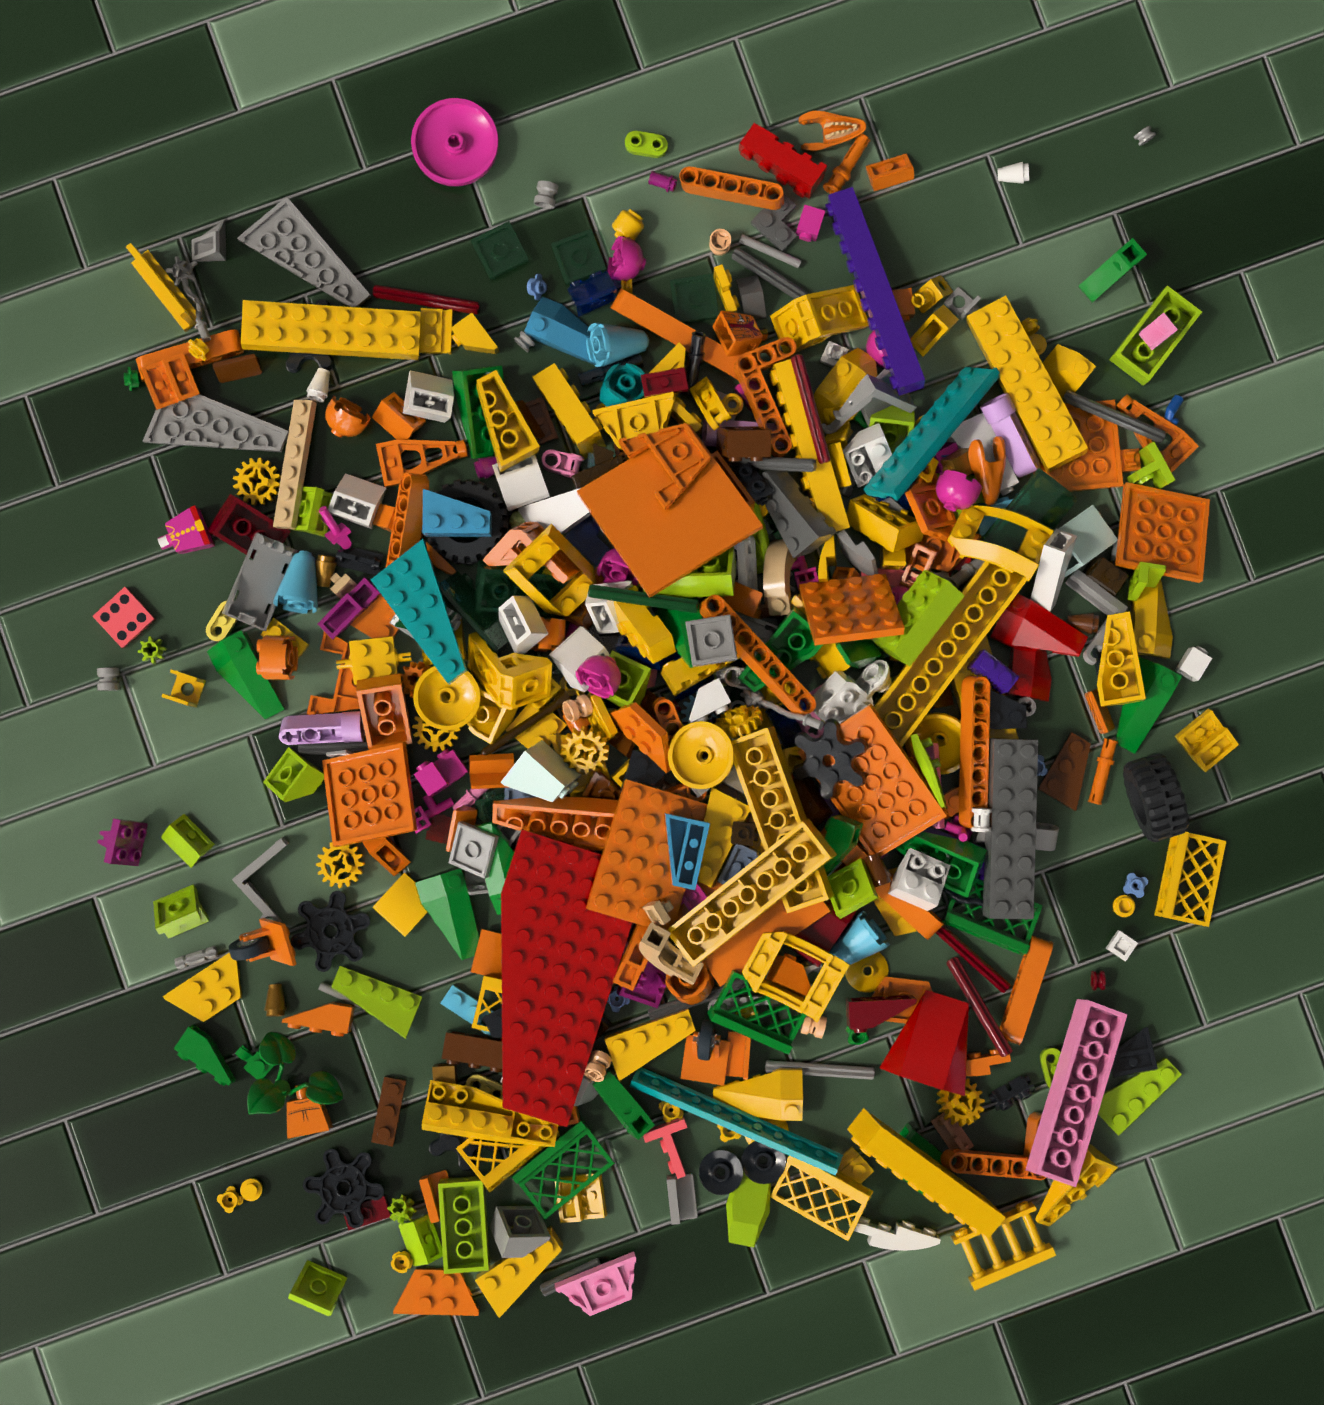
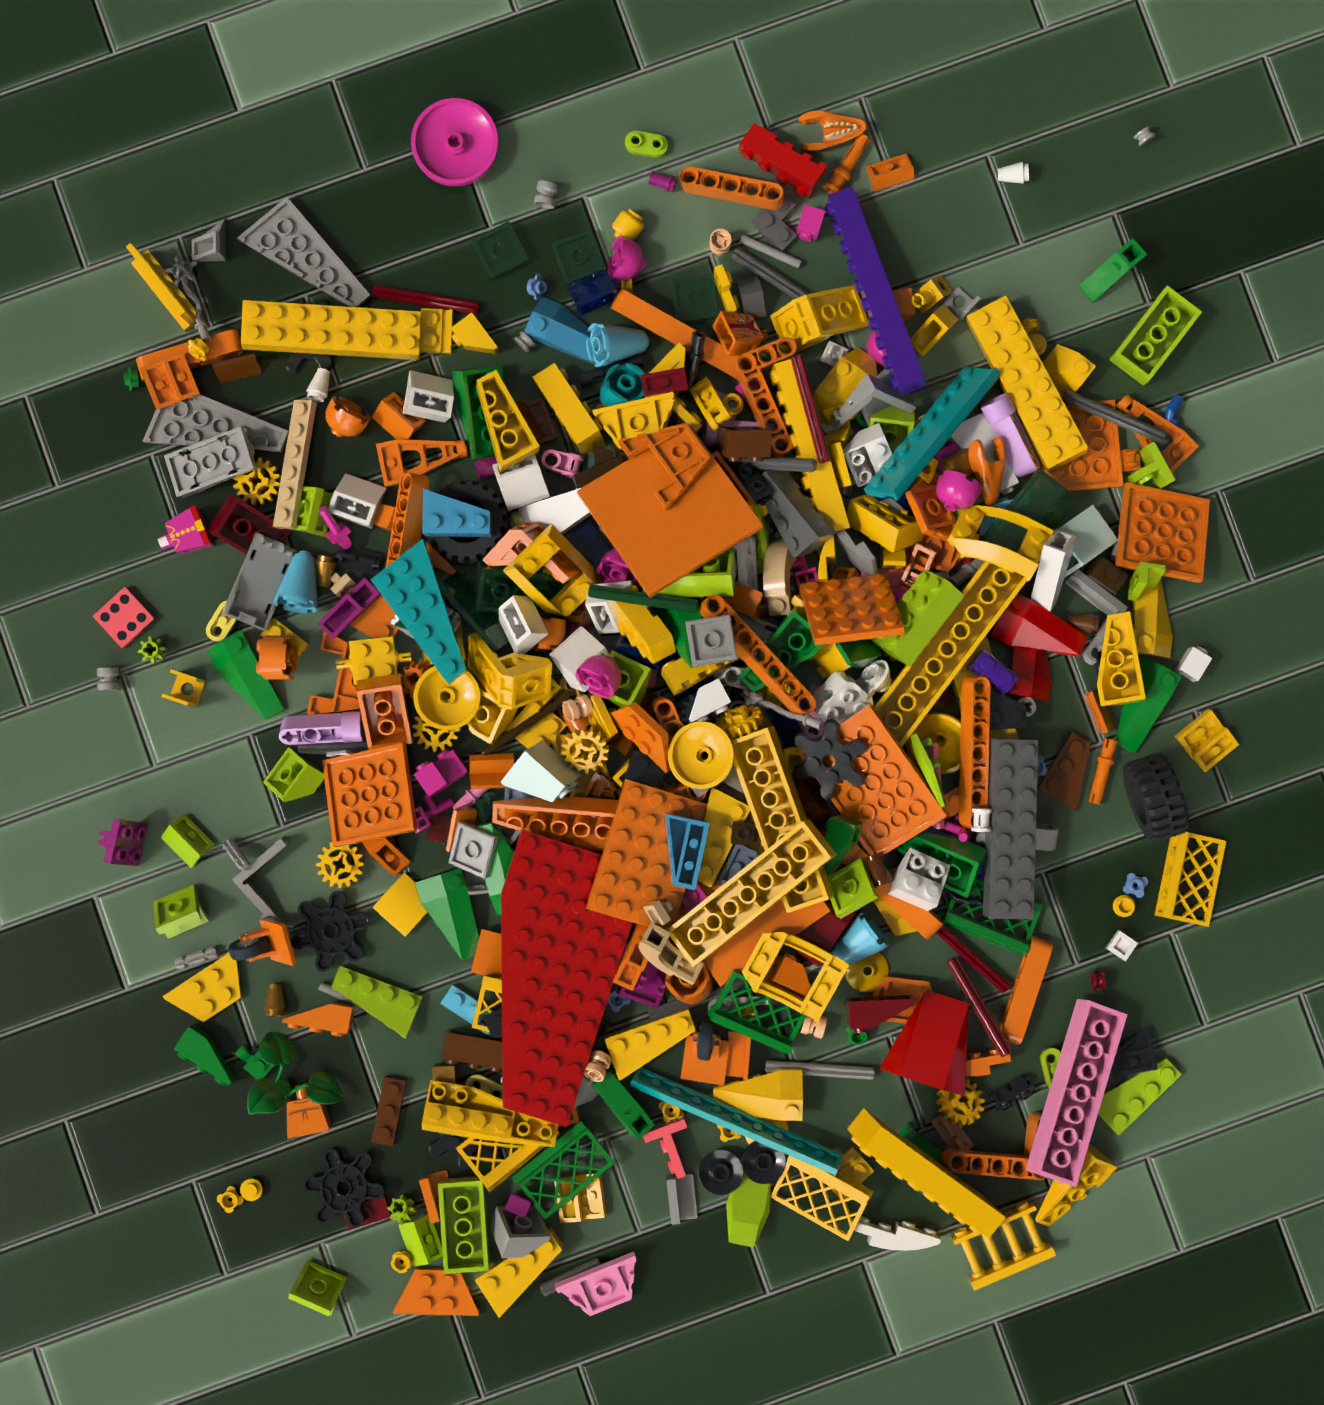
(210, 462): none -> light grey piece
(236, 854): none -> light grey axle
(518, 1204): none -> magenta slope
(1158, 331): bright pink panel -> none

